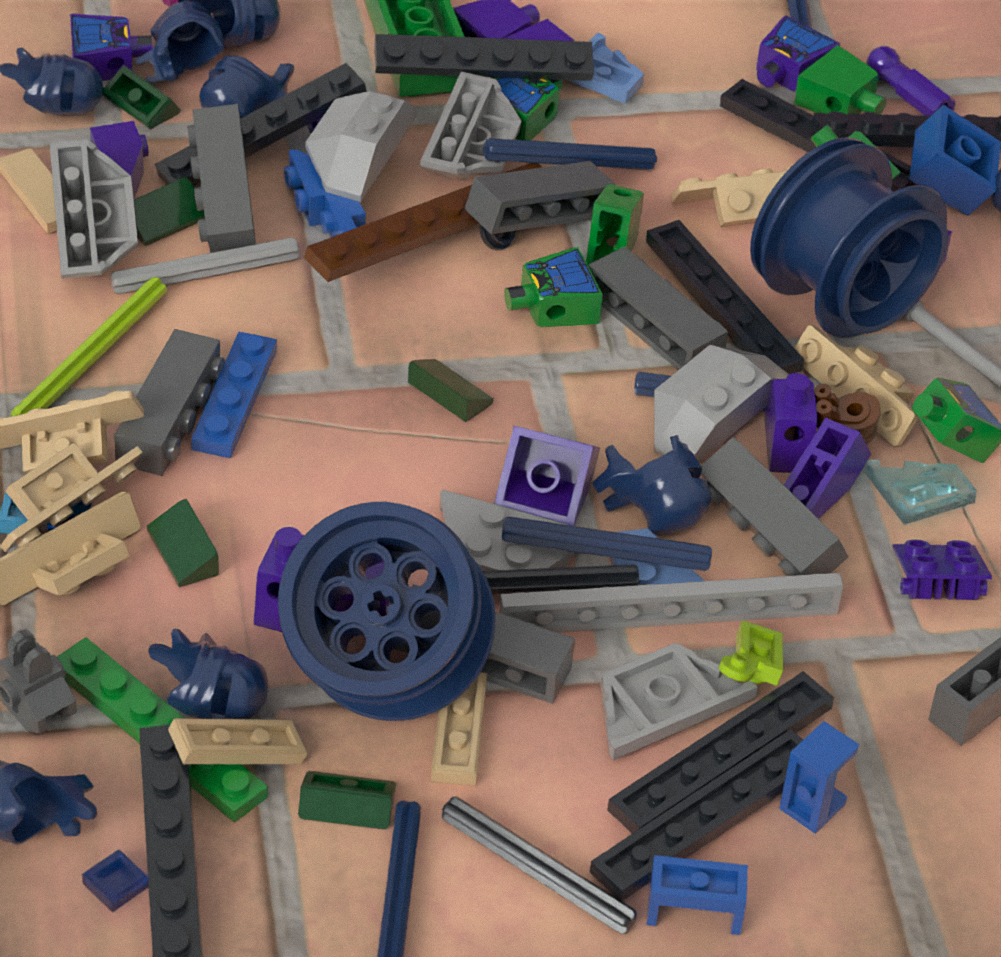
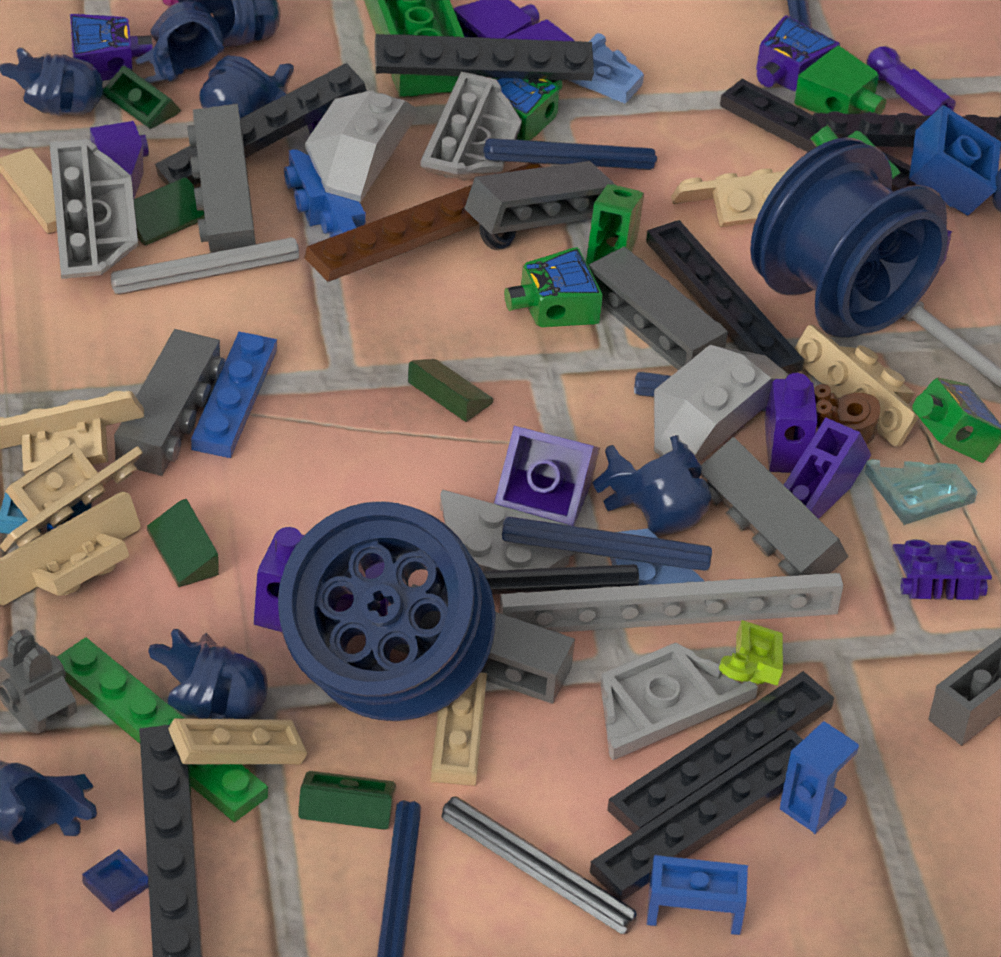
(93, 347): lime axle -> none

